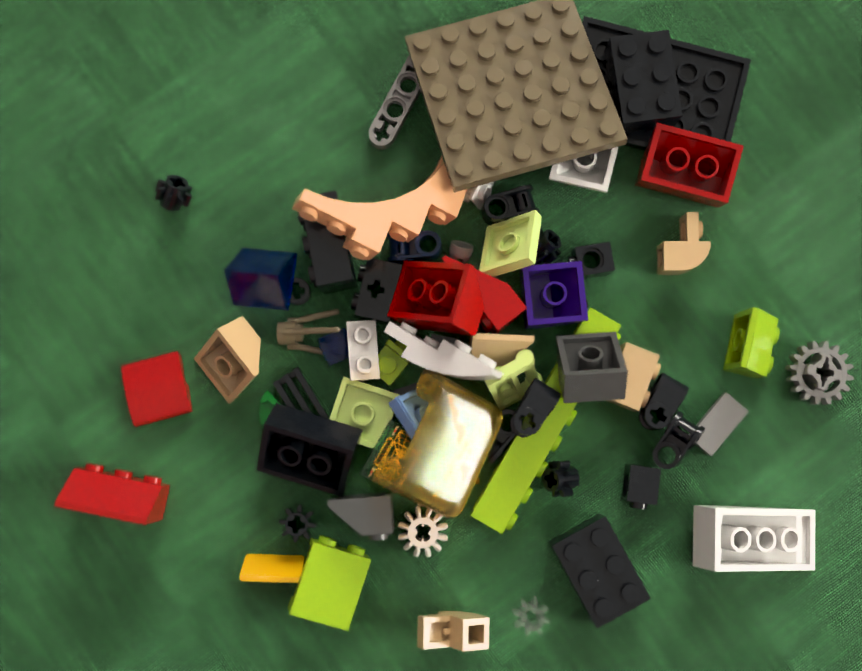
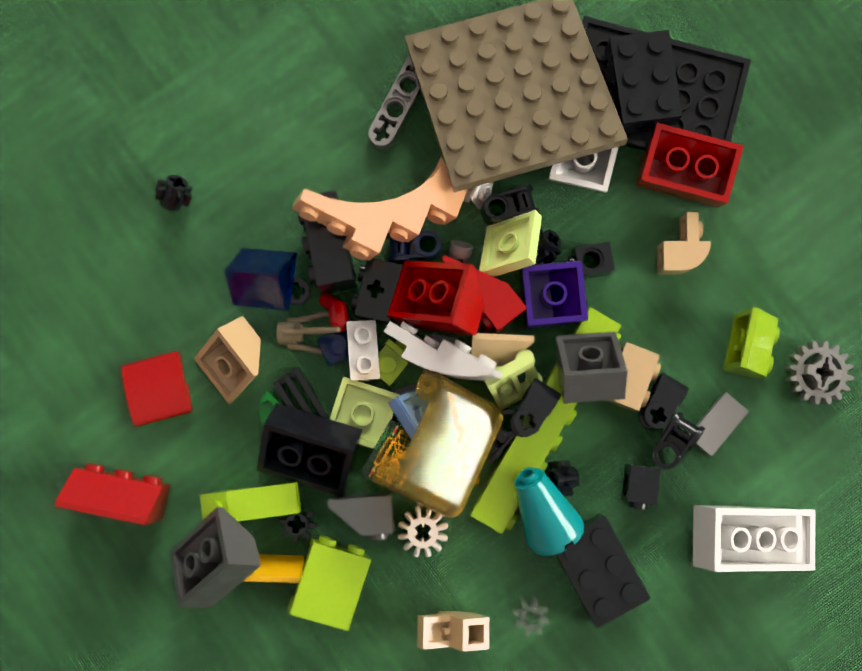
(212, 560): none -> dark grey slope
(254, 501): none -> lime slope
(337, 311): none -> red arm
(546, 514): none -> teal cone

